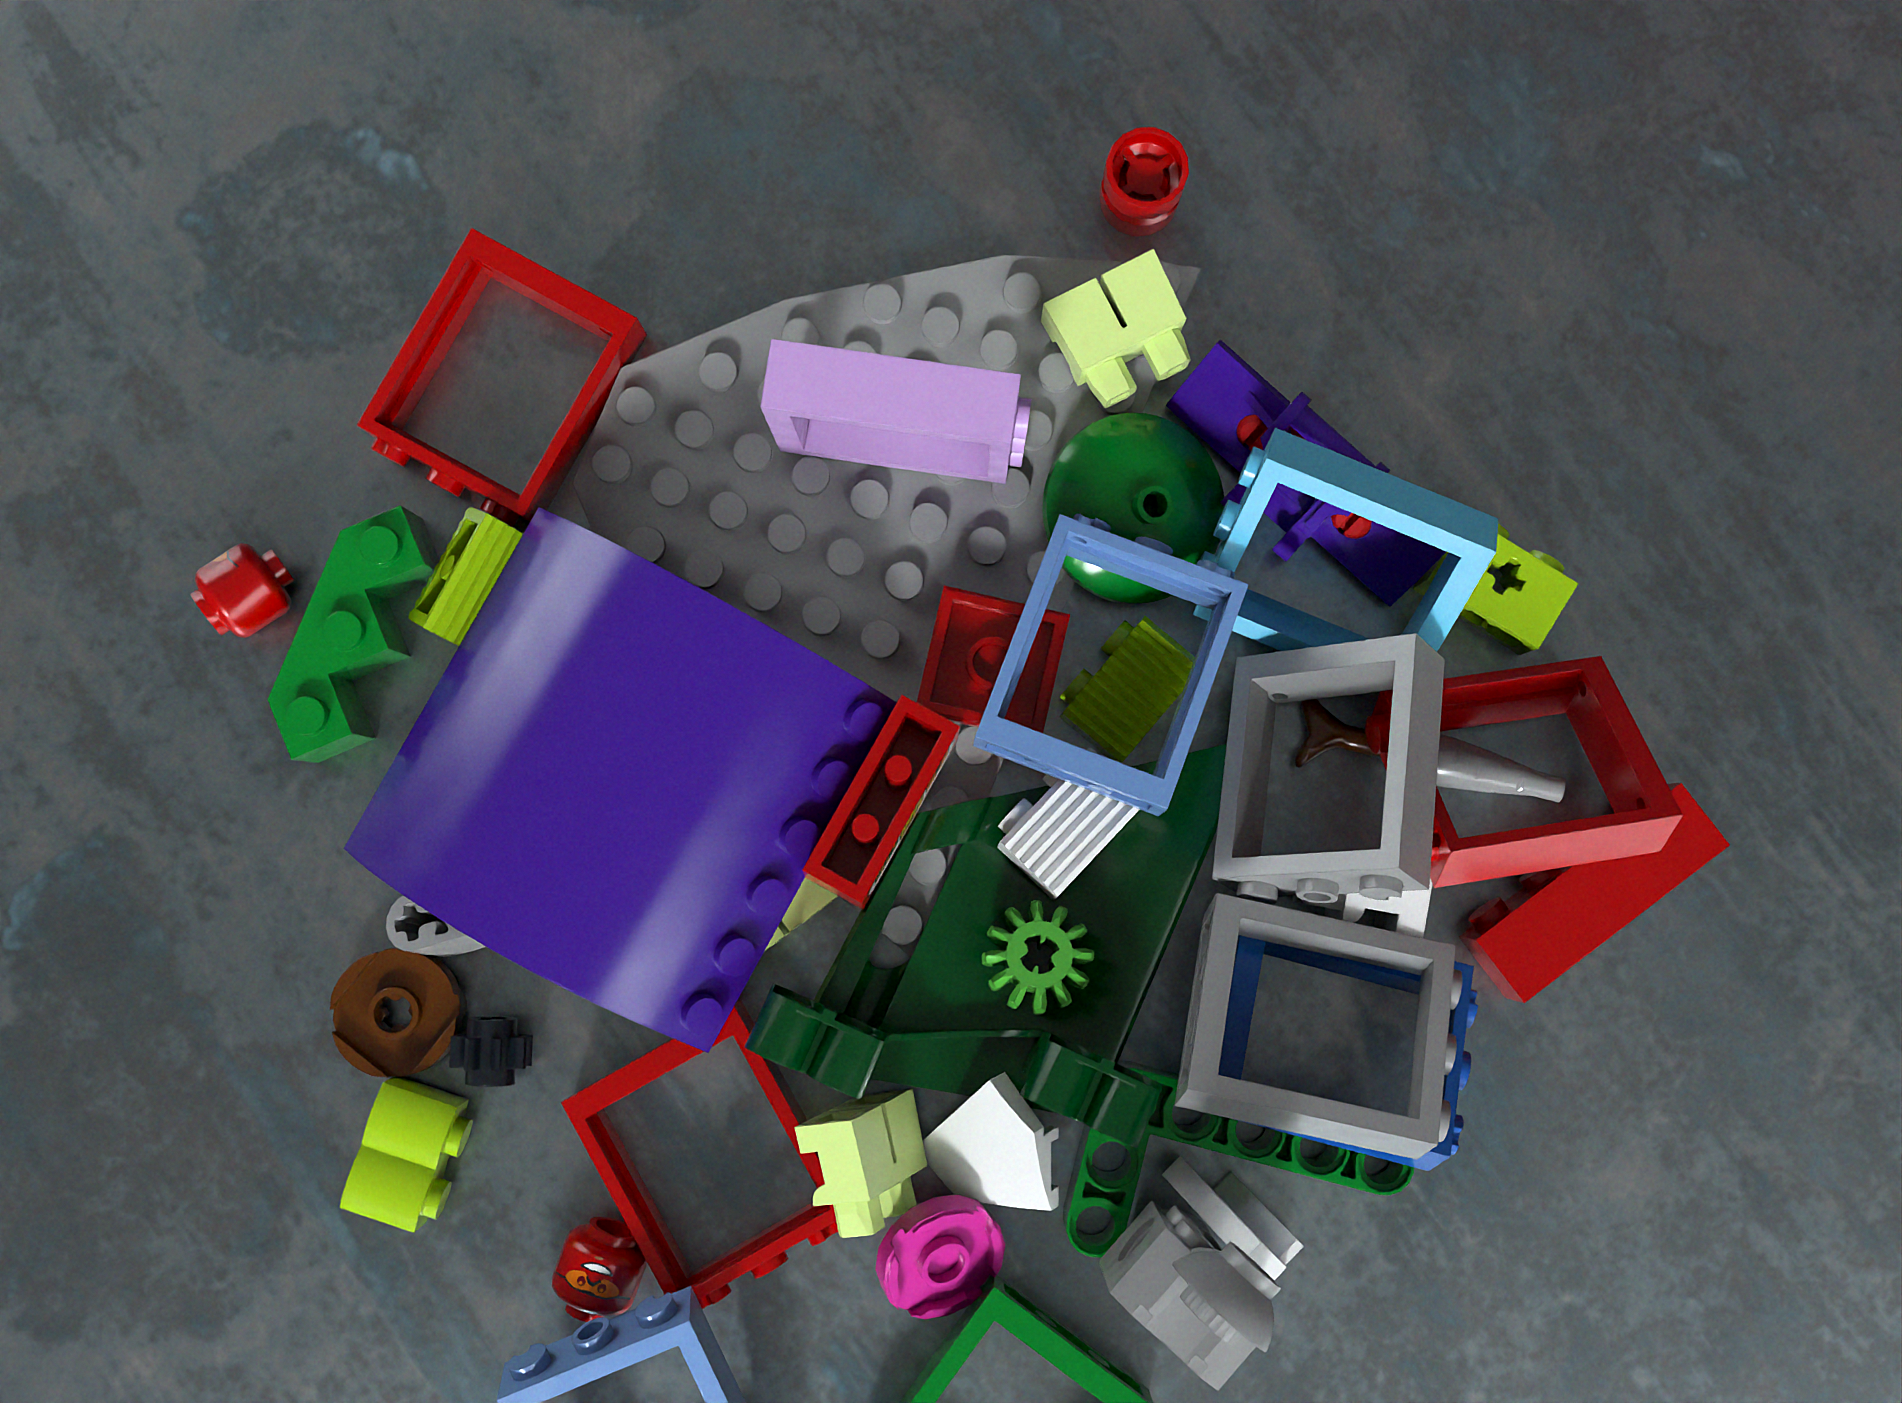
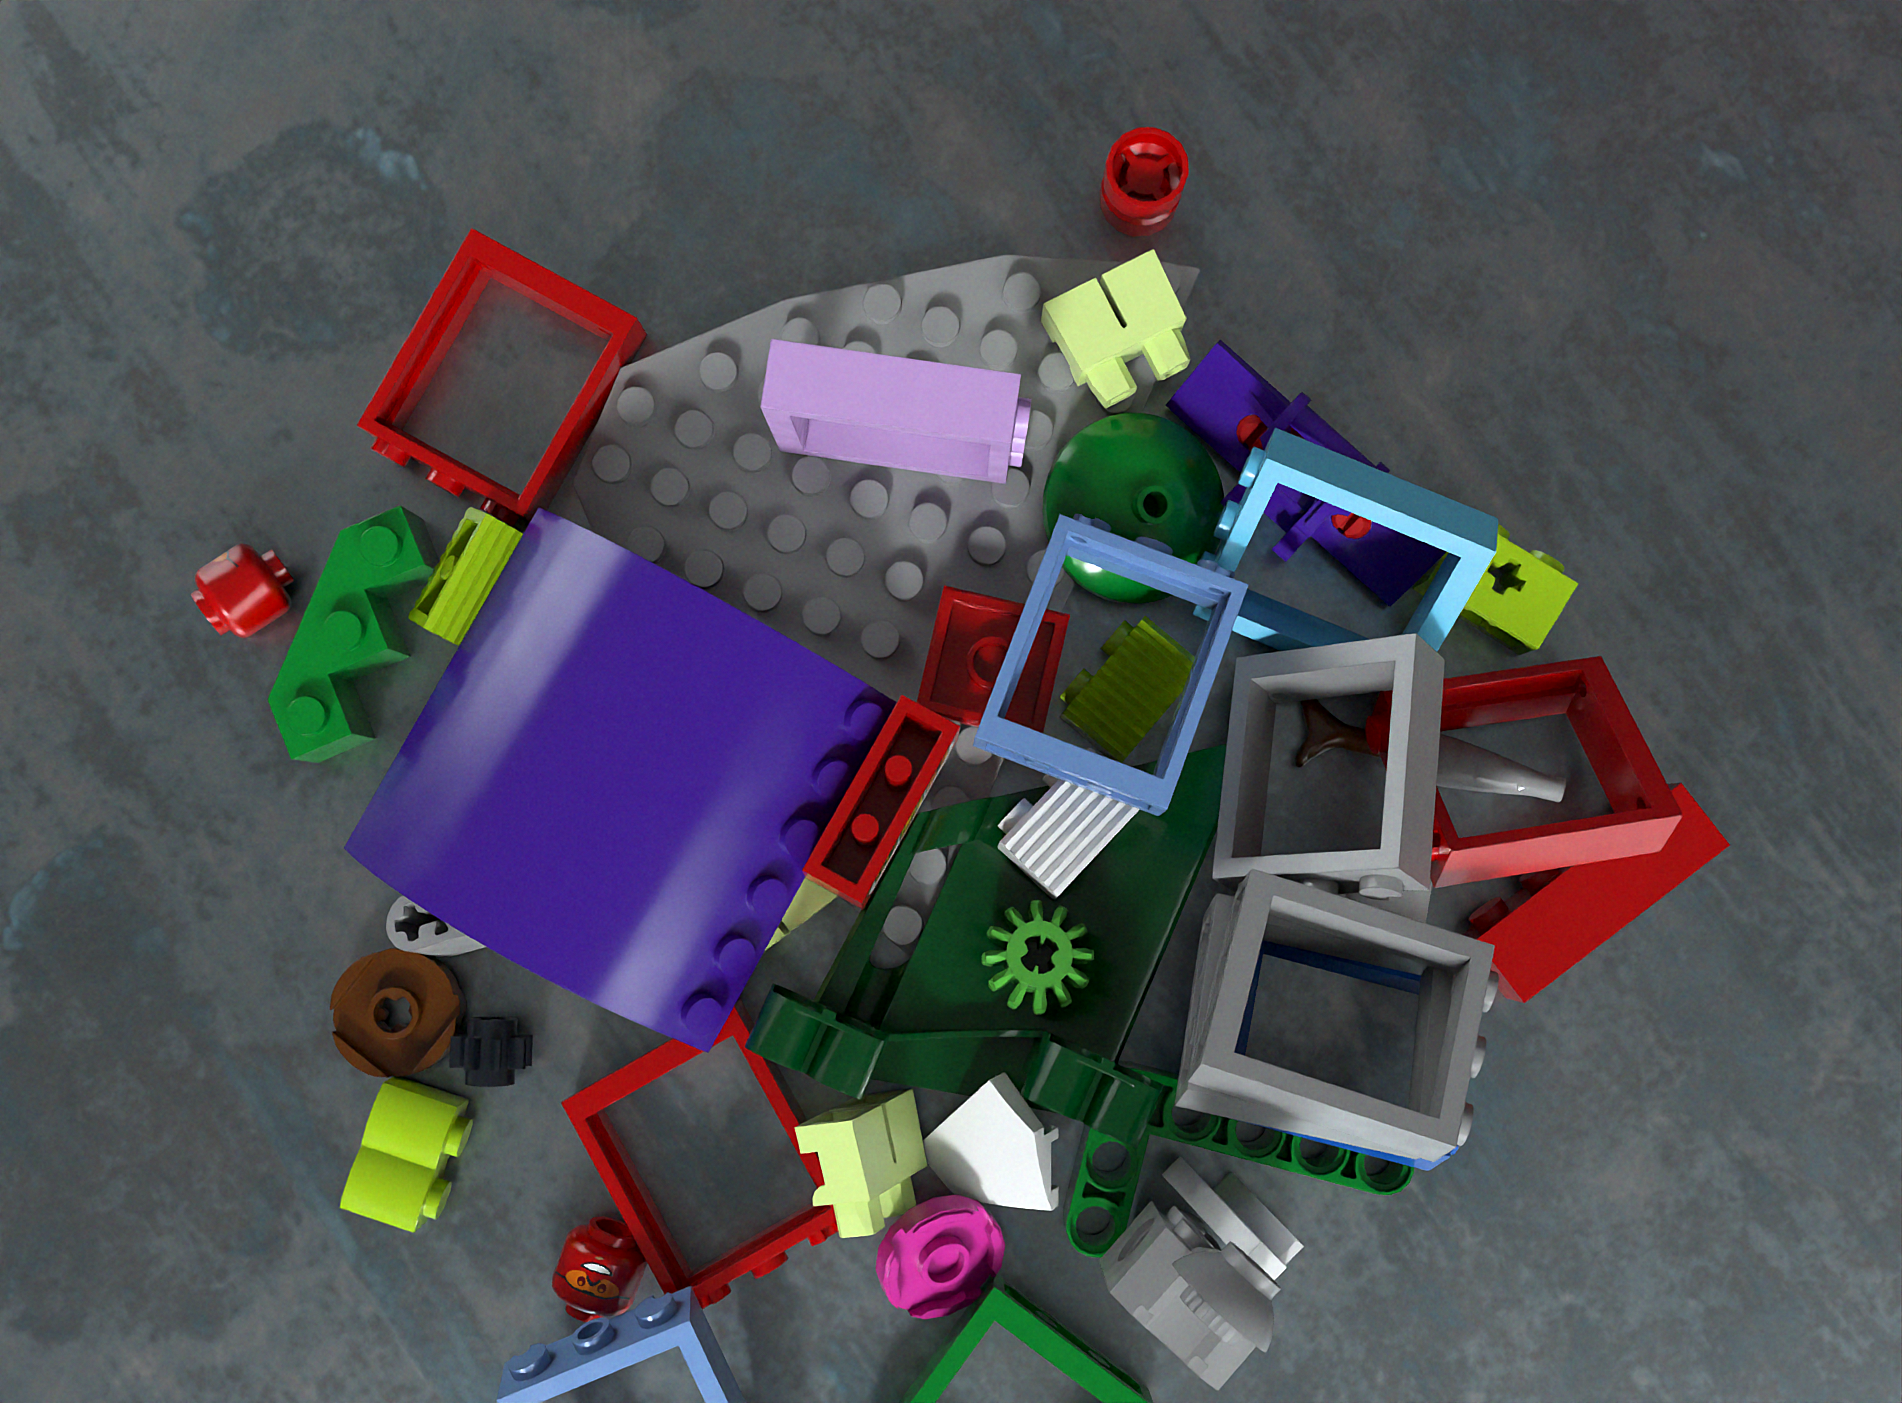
(1317, 1101): none -> light grey window

